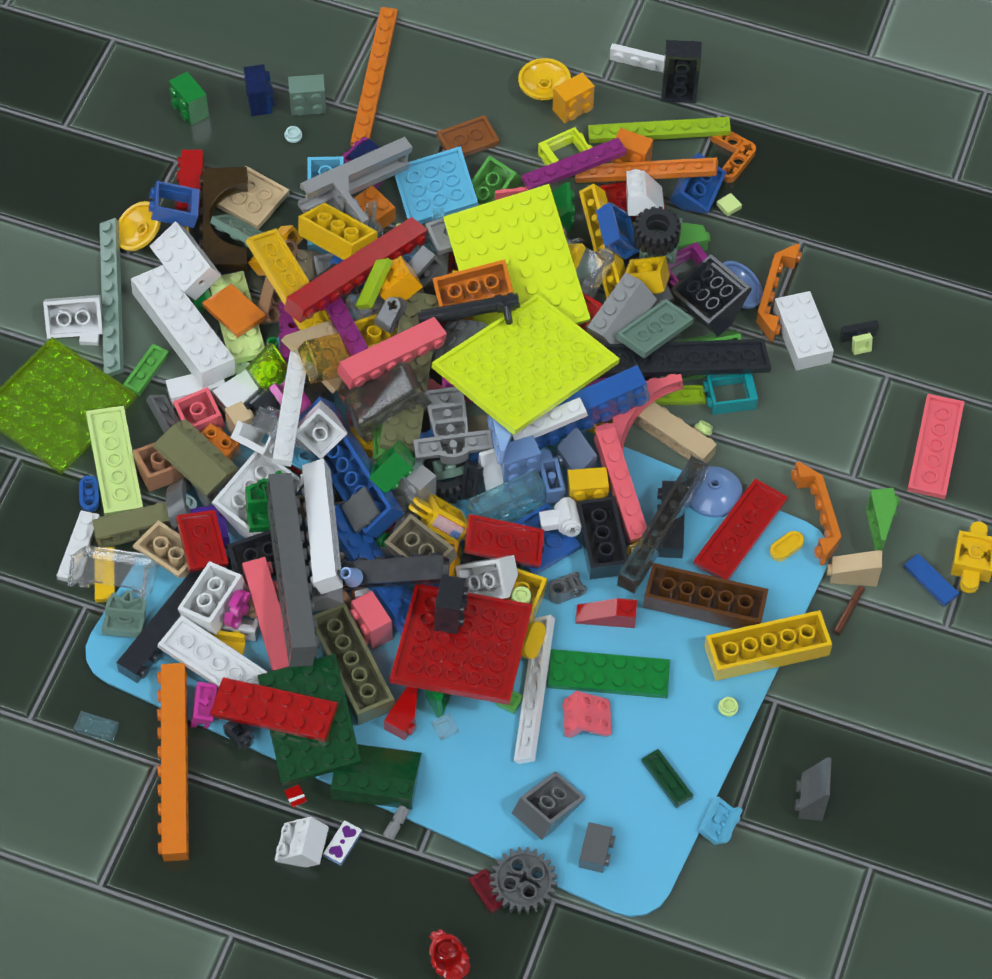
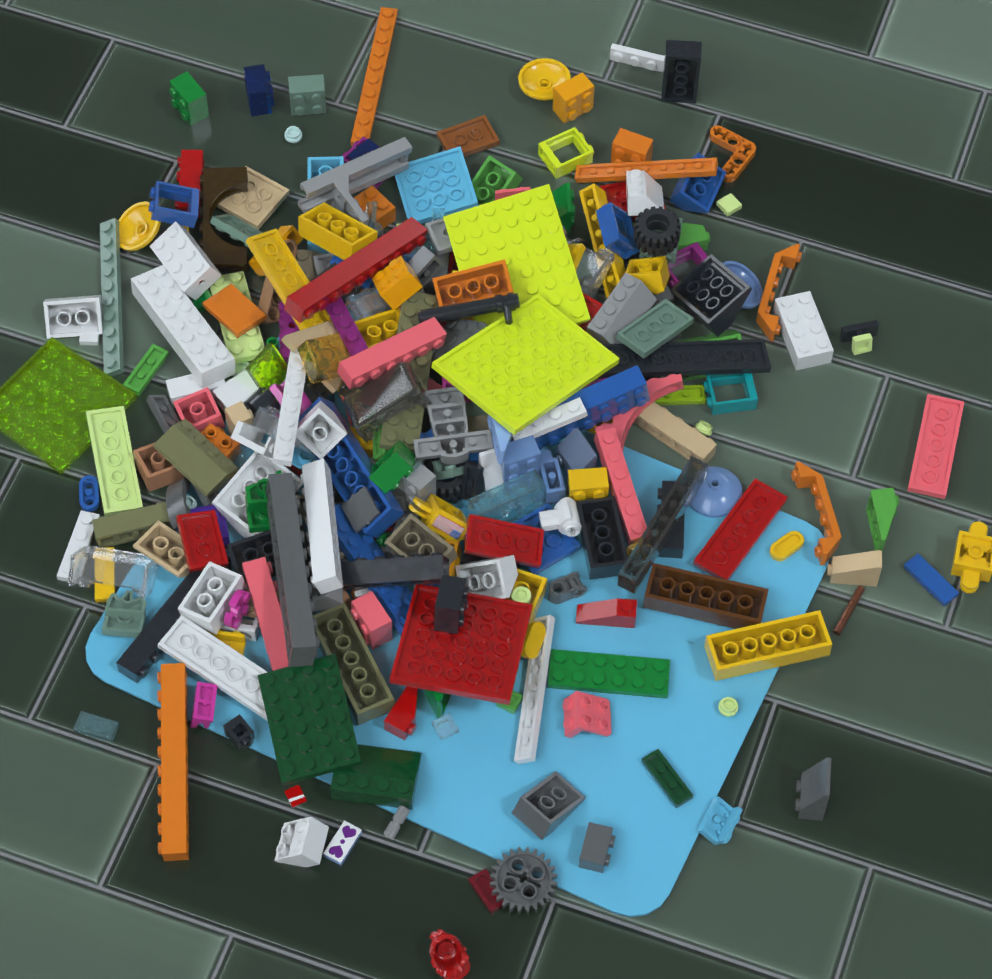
(274, 709): red plate -> none
(351, 576): light blue cone -> none
(373, 284): lime tile -> none
(389, 316): dark grey piece -> none
(574, 164): magenta plate -> none
(663, 129): lime plate -> none

